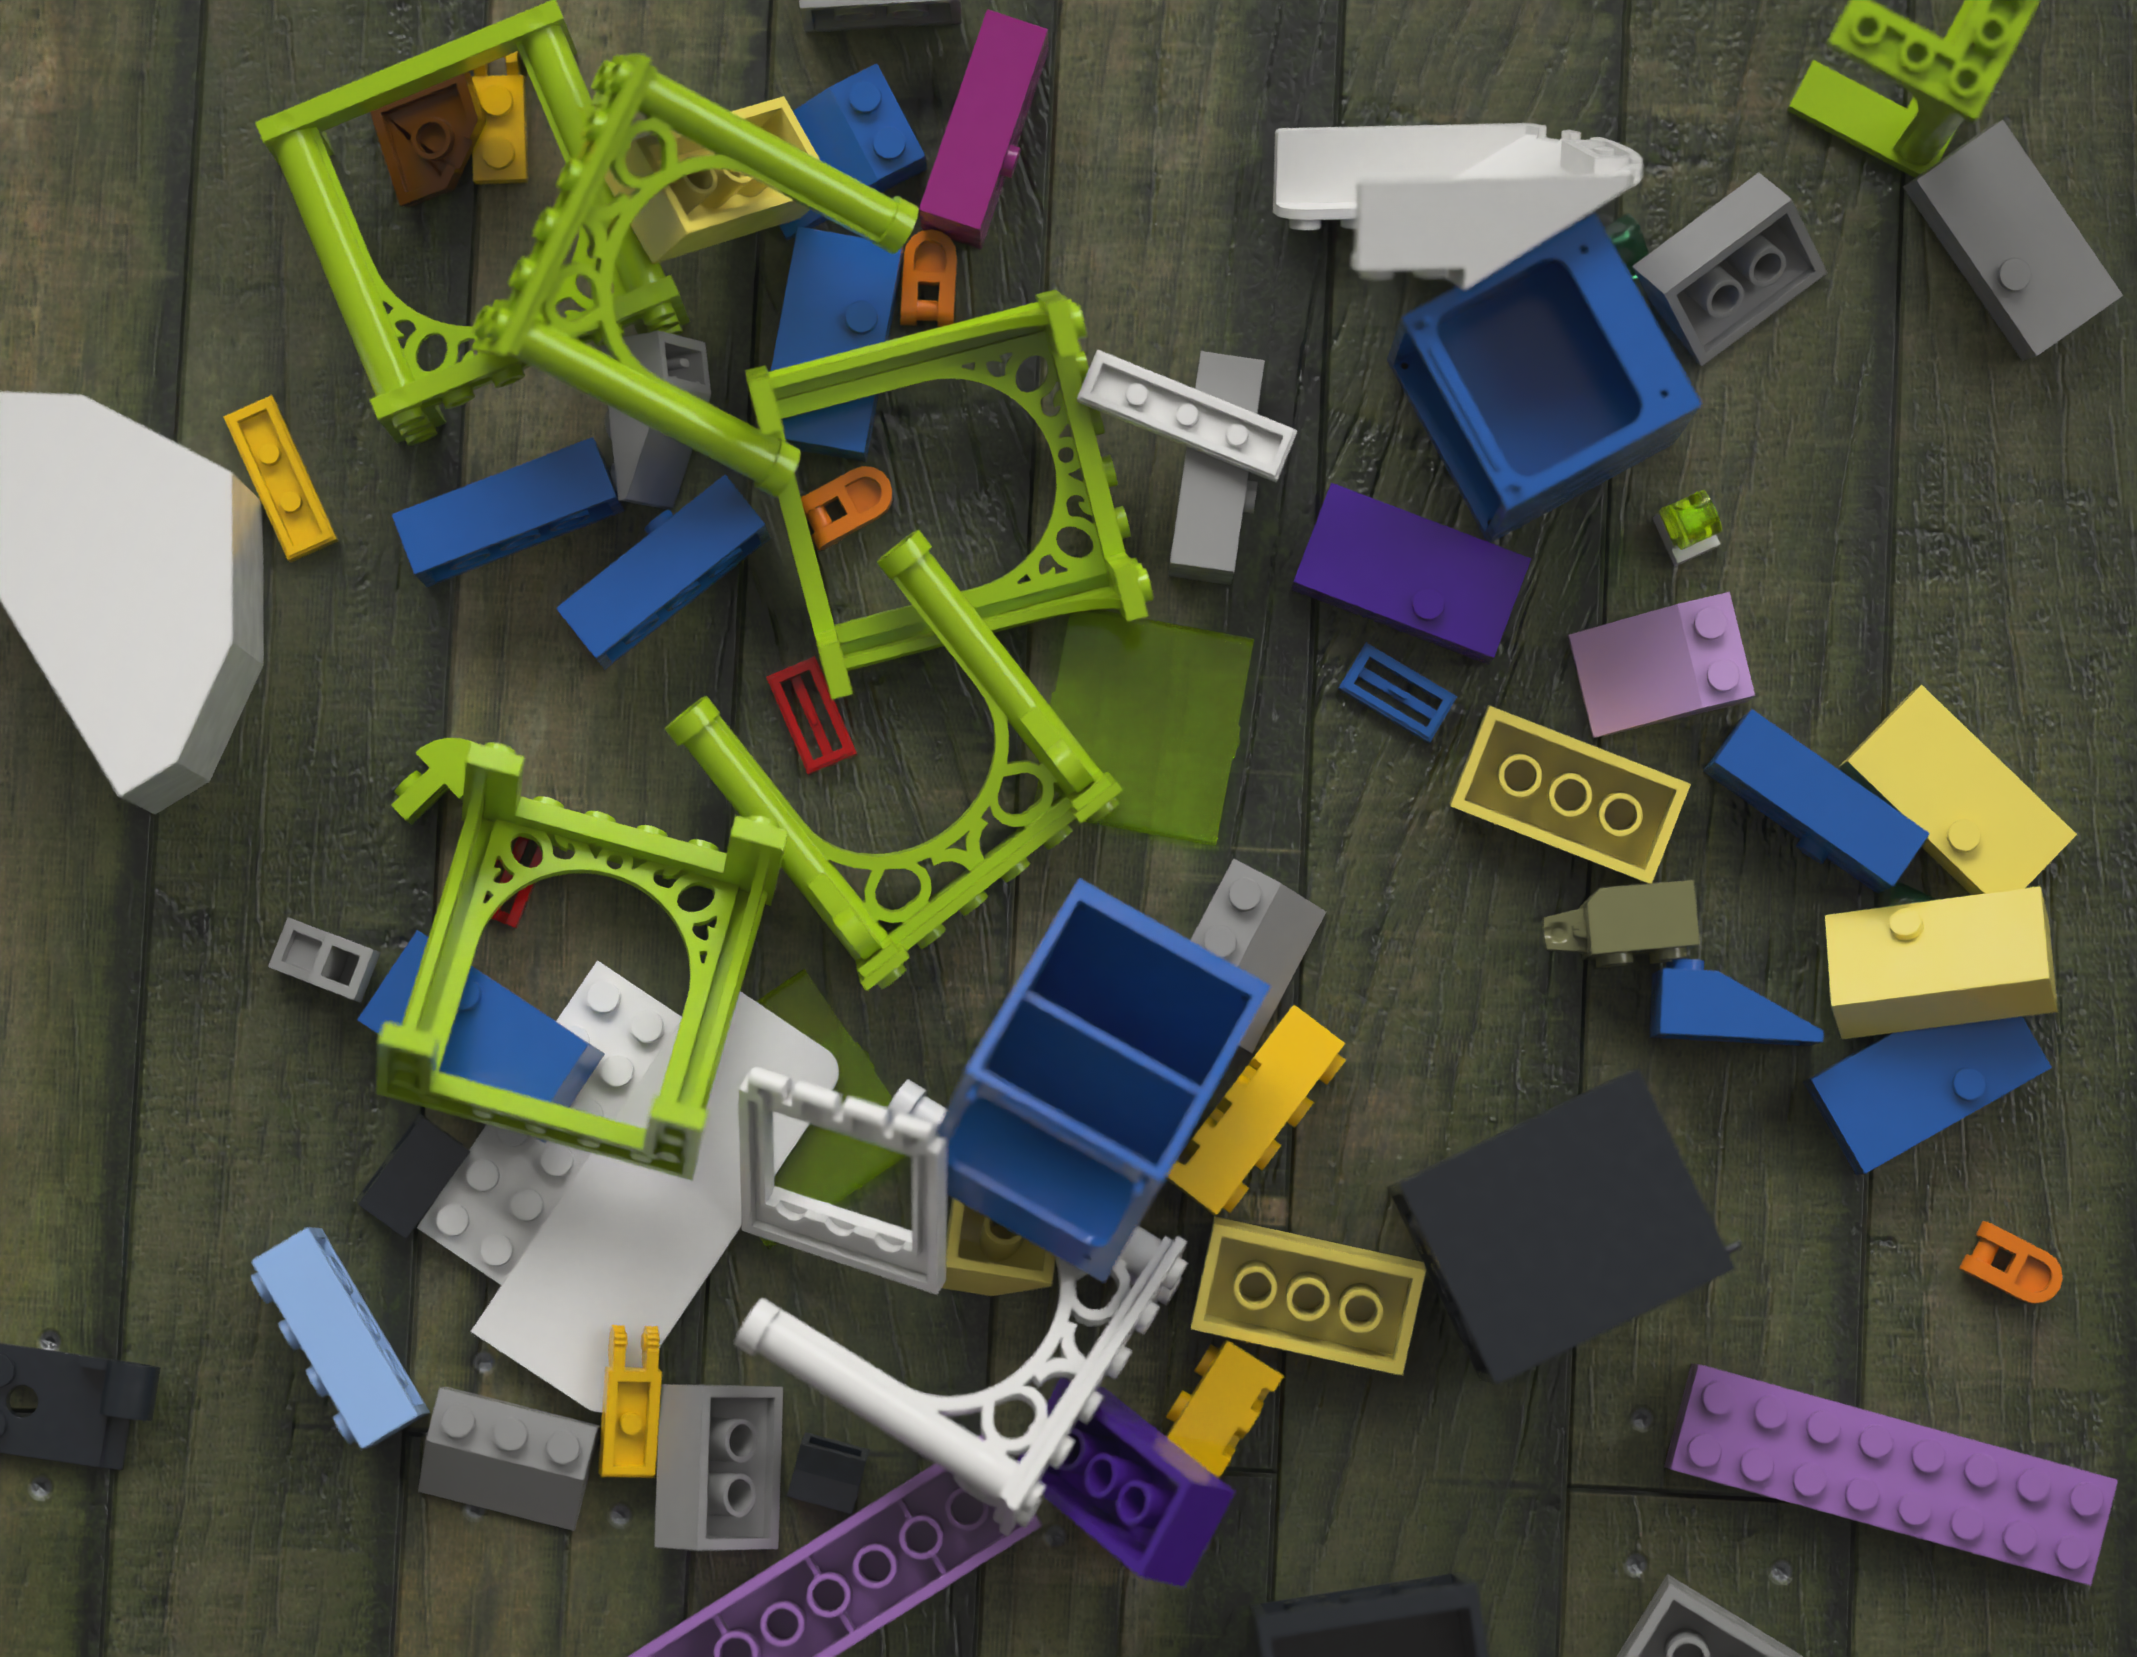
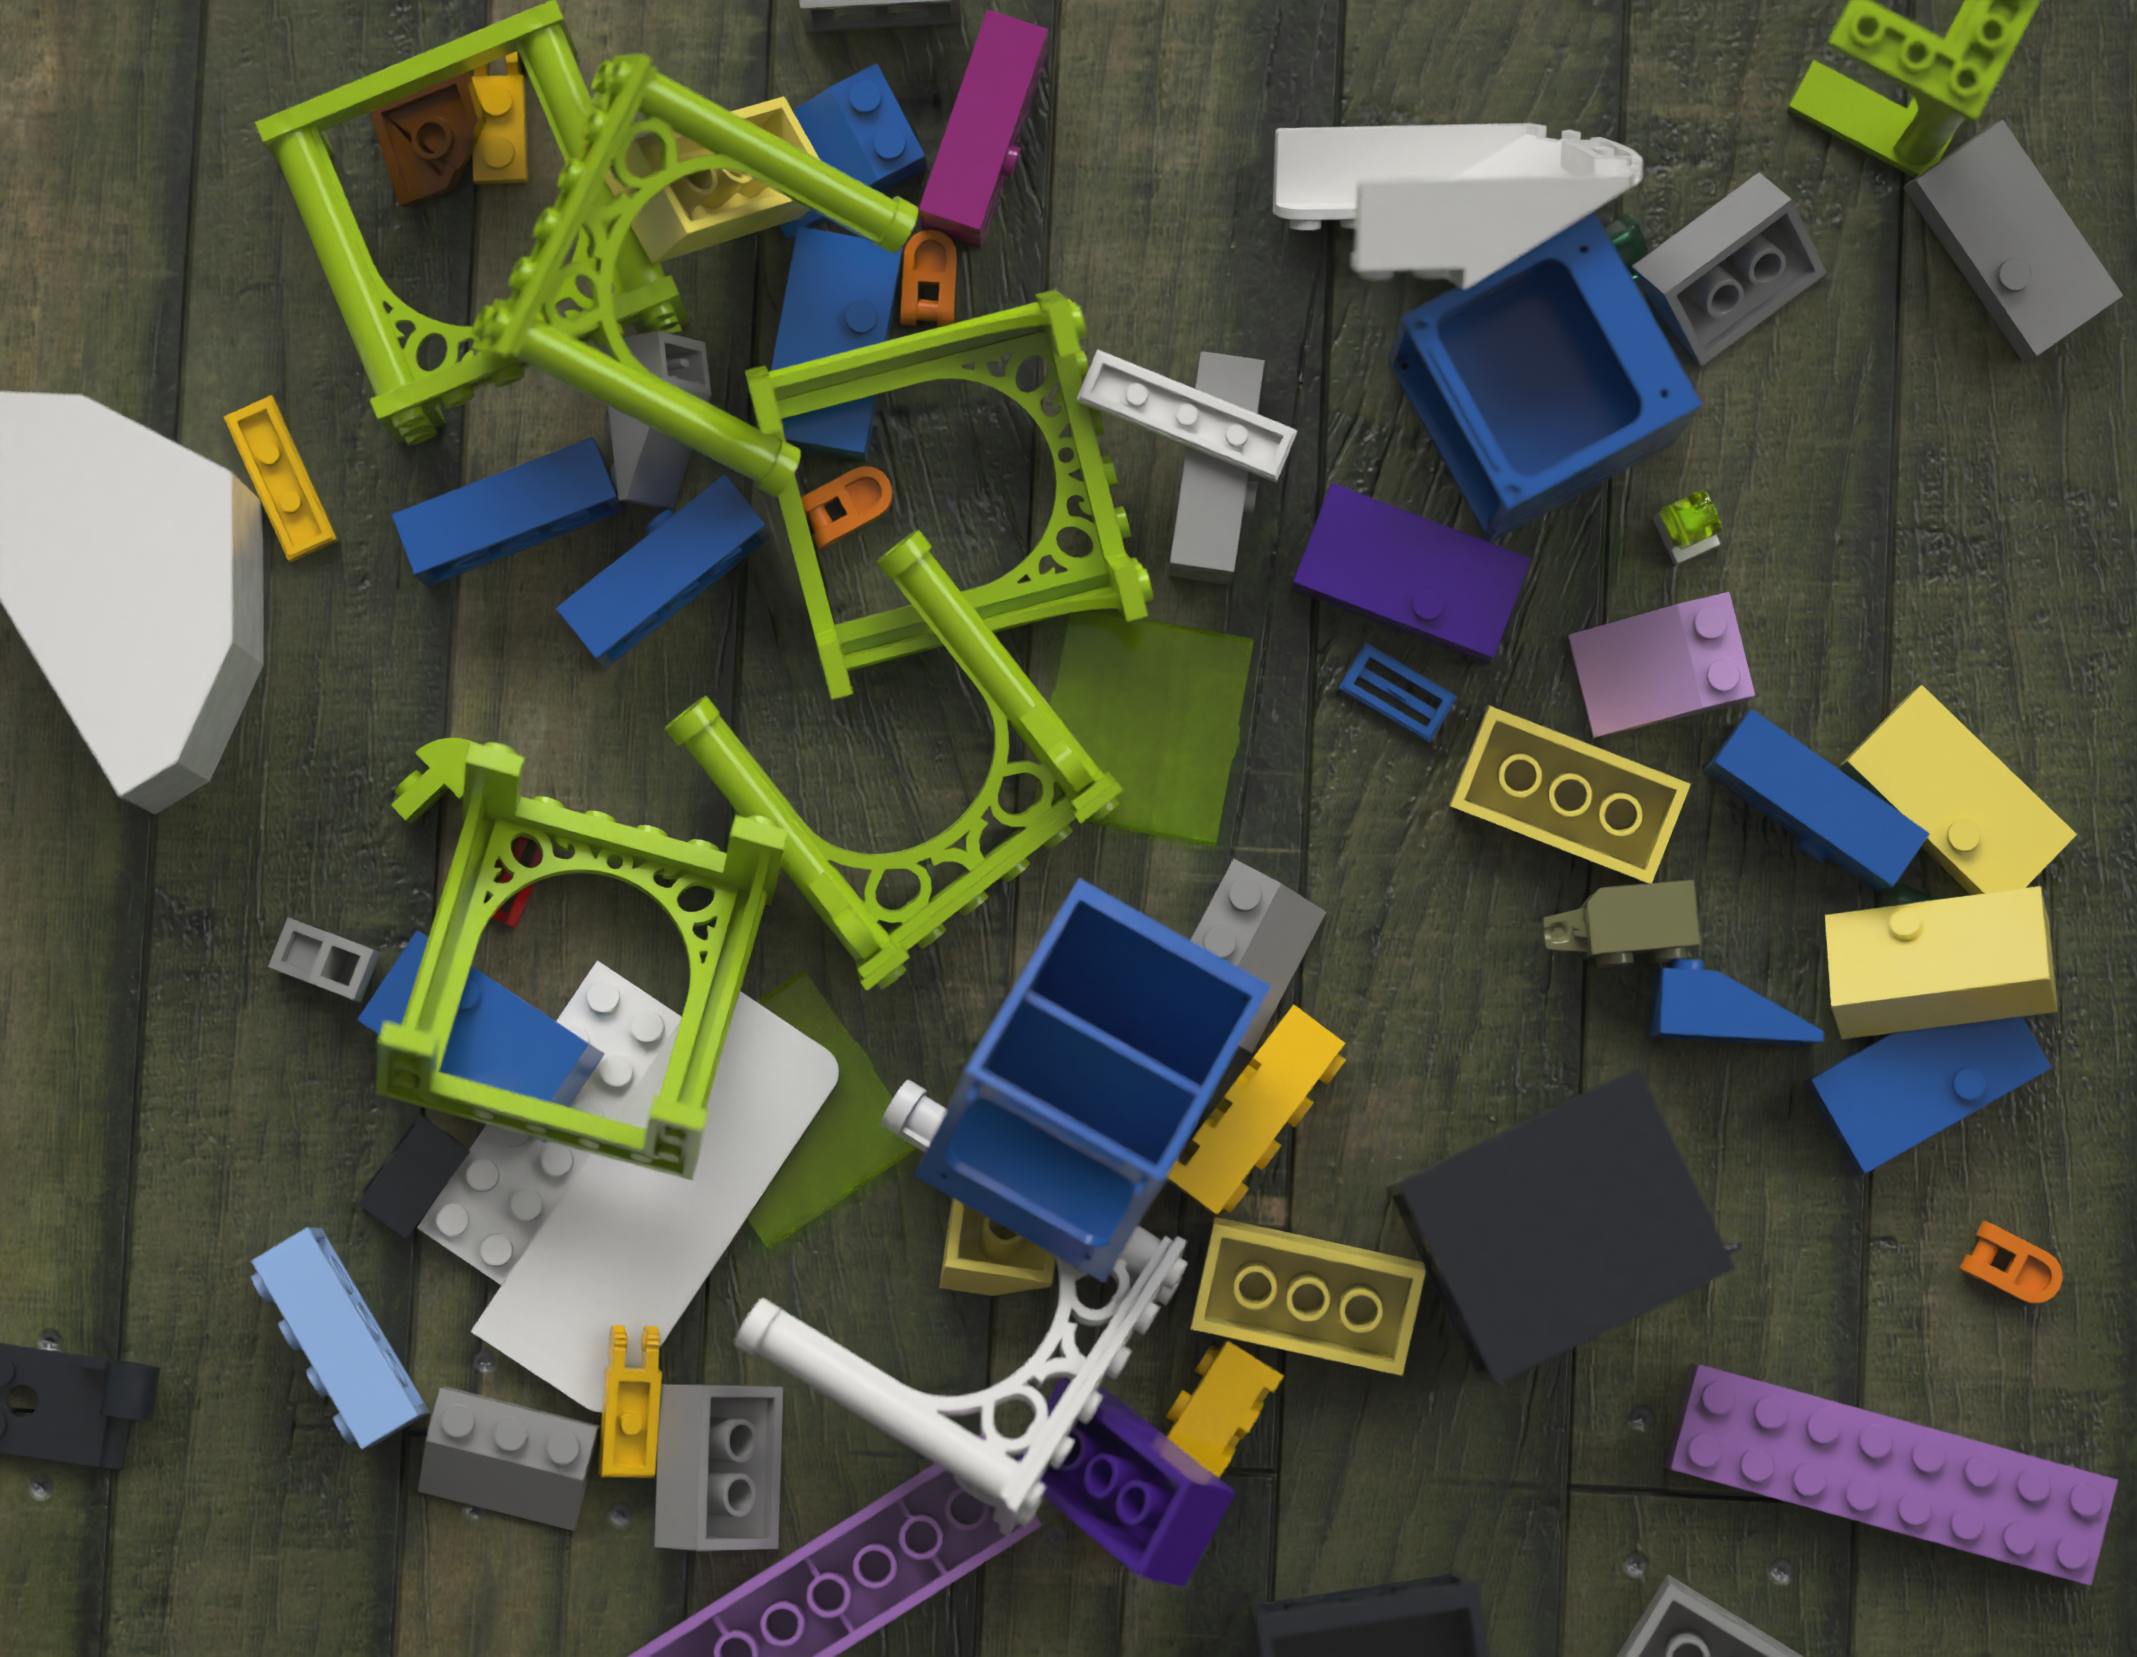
(828, 1230): white hinge -> none
(828, 1473): black piece -> none
(829, 756): red tile -> none

